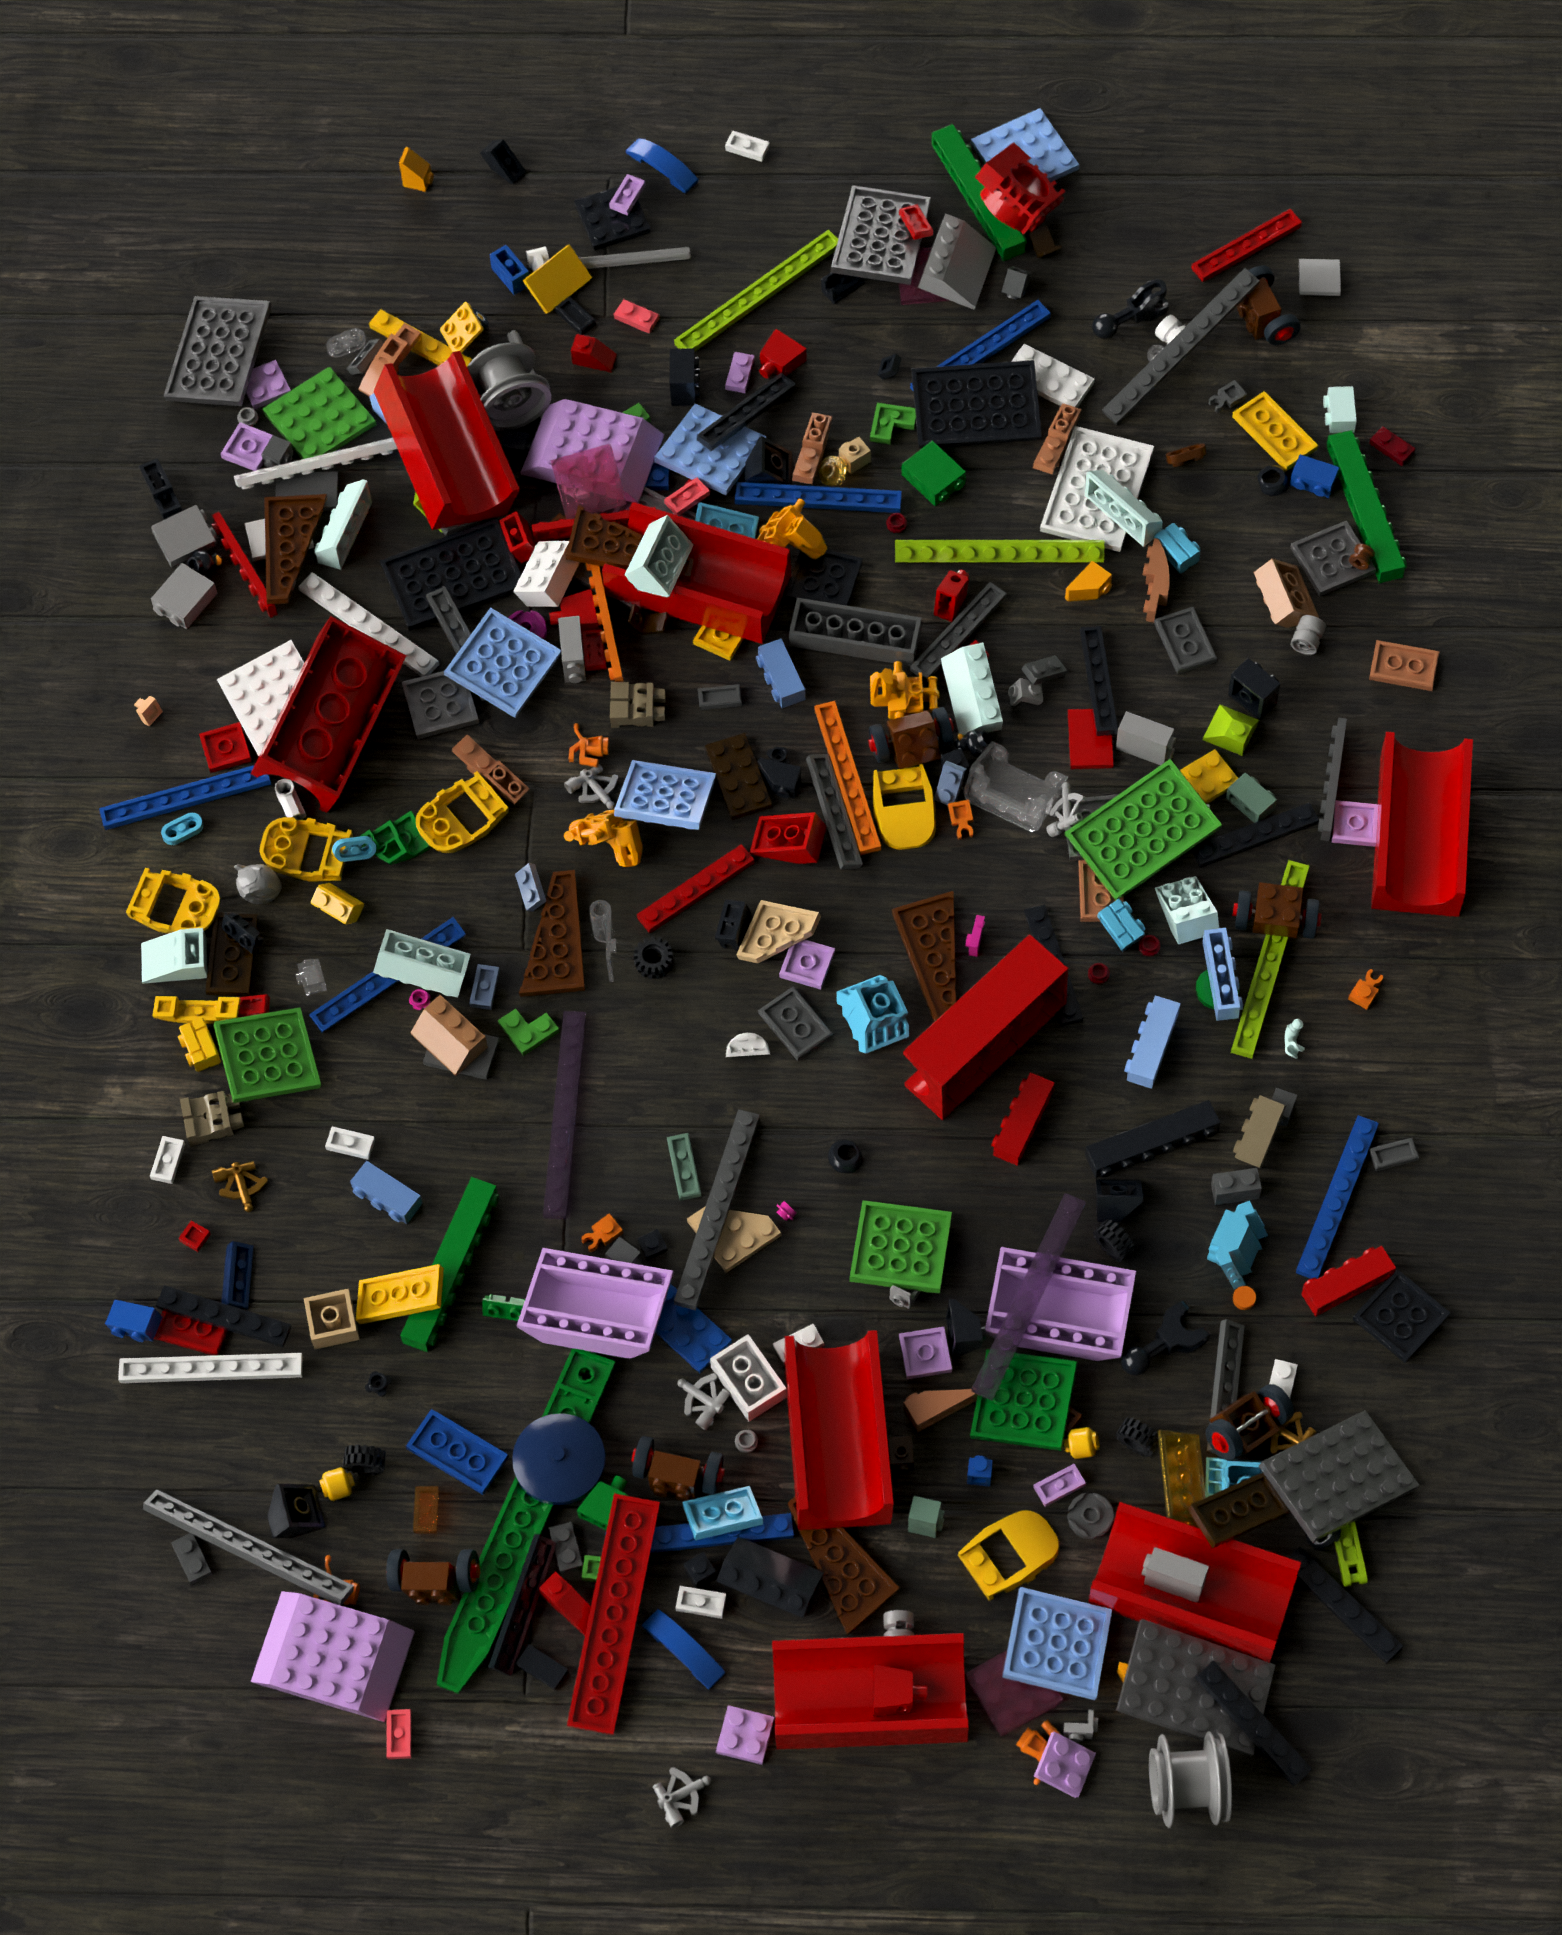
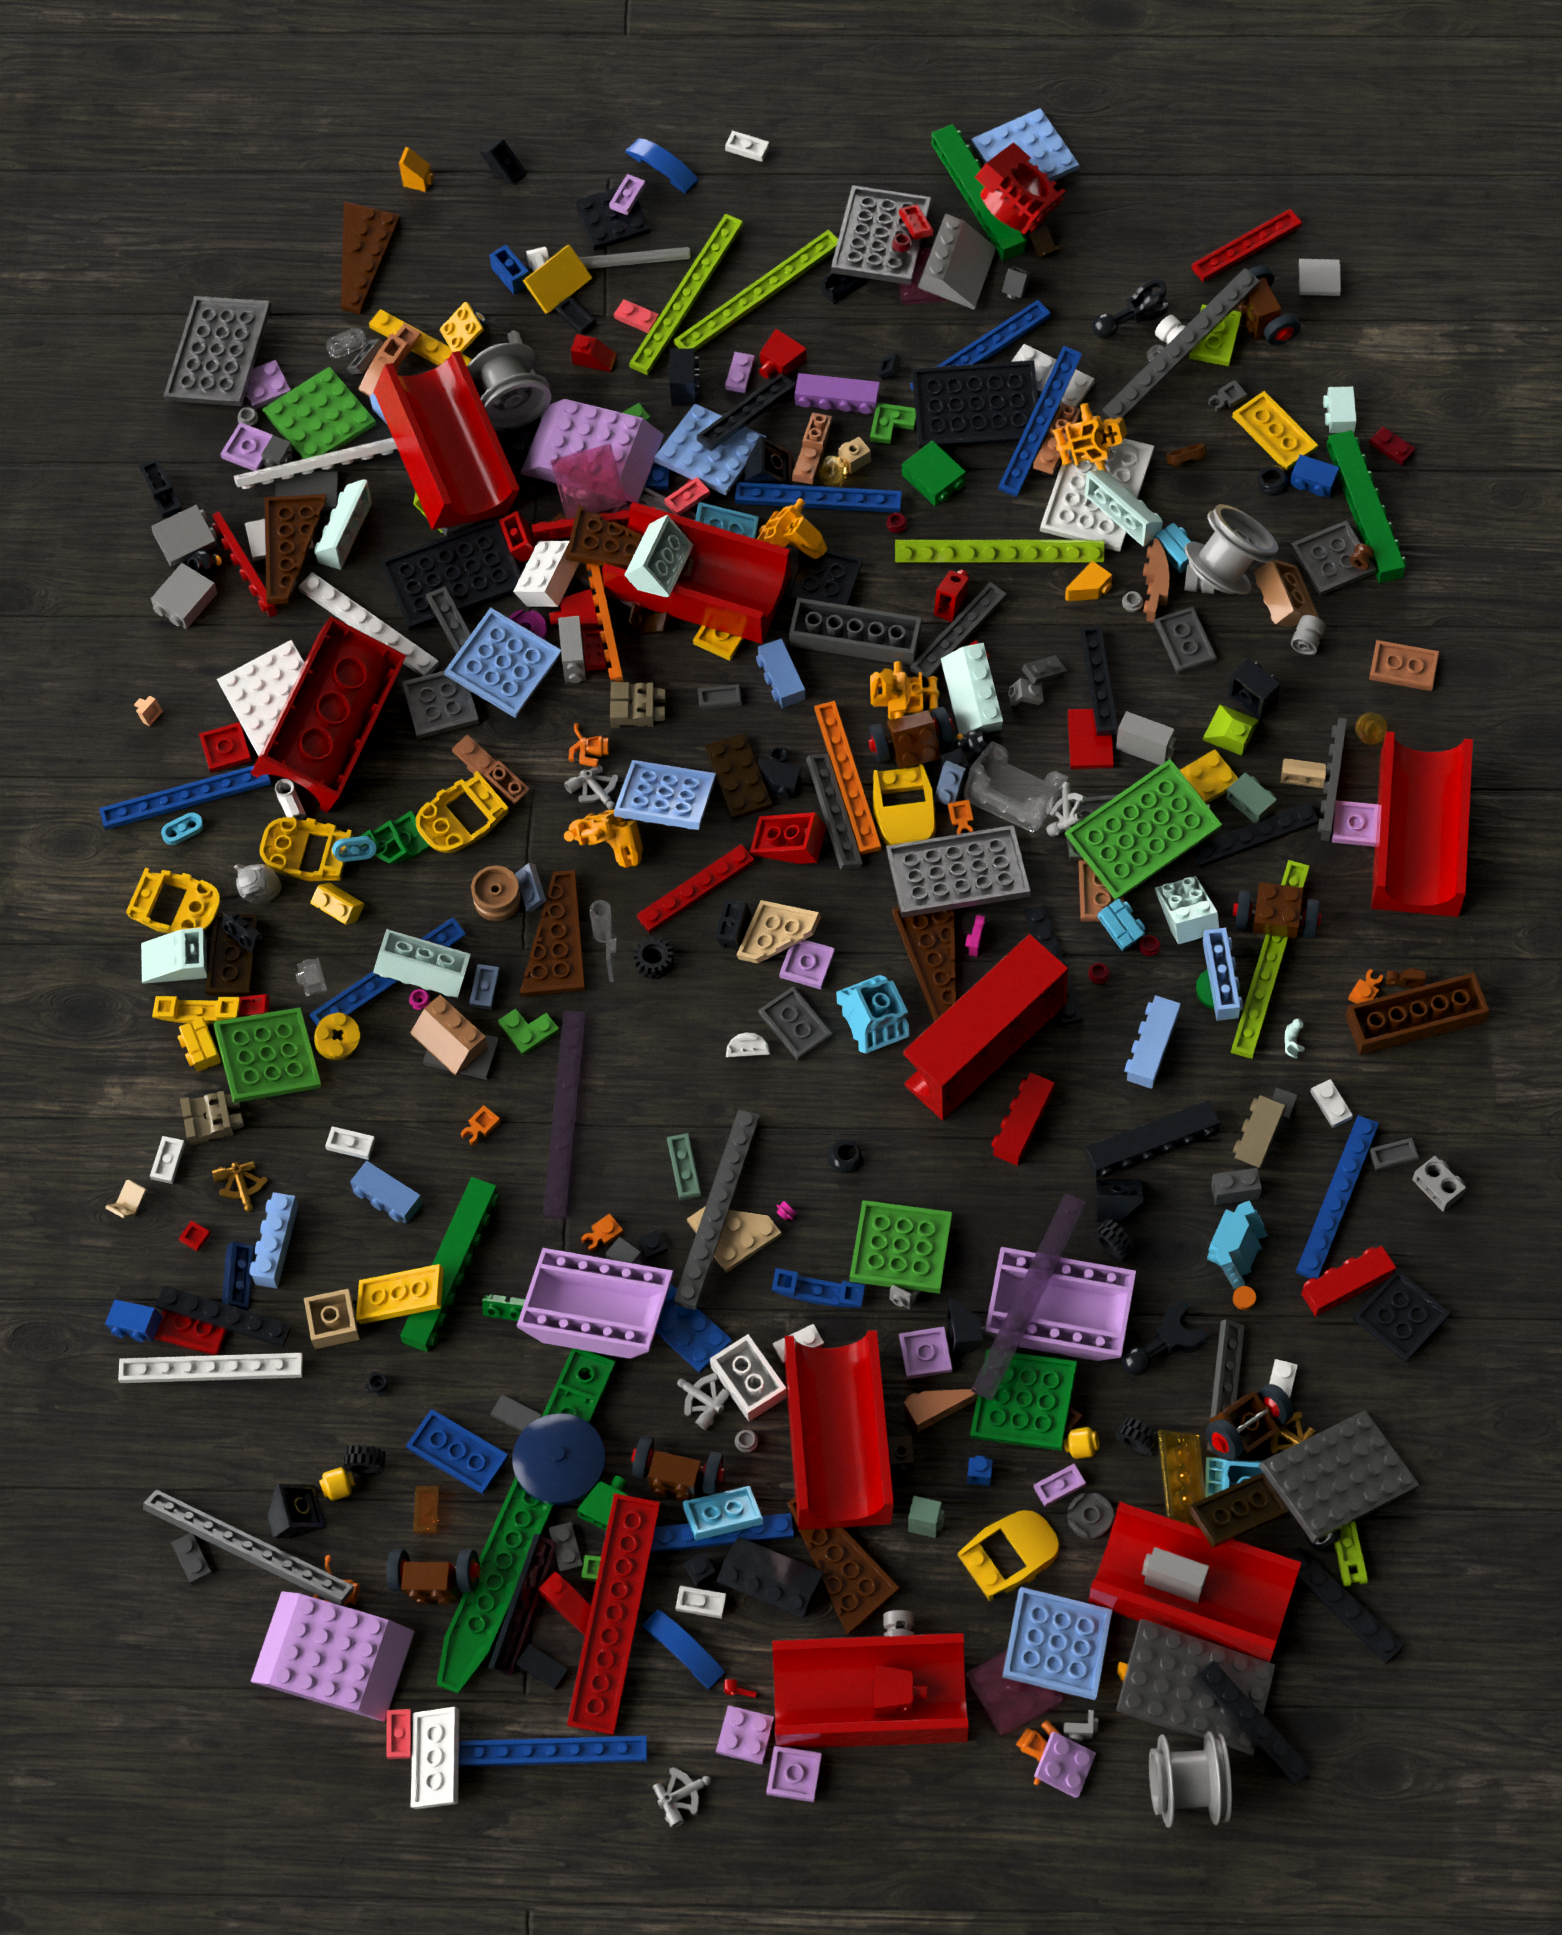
(129, 1200): none -> tan bracket
(274, 1241): none -> light blue brick
(336, 1024): none -> yellow brick
(365, 245): none -> reddish brown wing
(435, 1758): none -> white plate
(481, 1123): none -> orange plate
(496, 893): none -> medium nougat wheel
(514, 1413): none -> dark grey tile
(552, 1751): none -> blue plate
(686, 294): none -> lime plate
(730, 1689): none -> red hand
(794, 1774): none -> lavender plate
(817, 1291): none -> blue slope
(836, 393): none -> medium lavender brick
(902, 243): none -> dark red plate
(958, 871): none -> flat silver plate
(1040, 421): none -> blue plate
(1090, 438): none -> light orange piece
(1132, 601): none -> light grey plate
(1194, 582): none -> light grey wheel
(1219, 344): none -> lime plate
(1230, 550): none -> light grey wheel
(1303, 773): none -> tan panel
(1331, 1103): none -> white plate
(1371, 728): none -> clear yellow plate
(1408, 978): none -> reddish brown plate
(1417, 1013): none -> reddish brown brick
(1434, 1186): none -> light grey brick

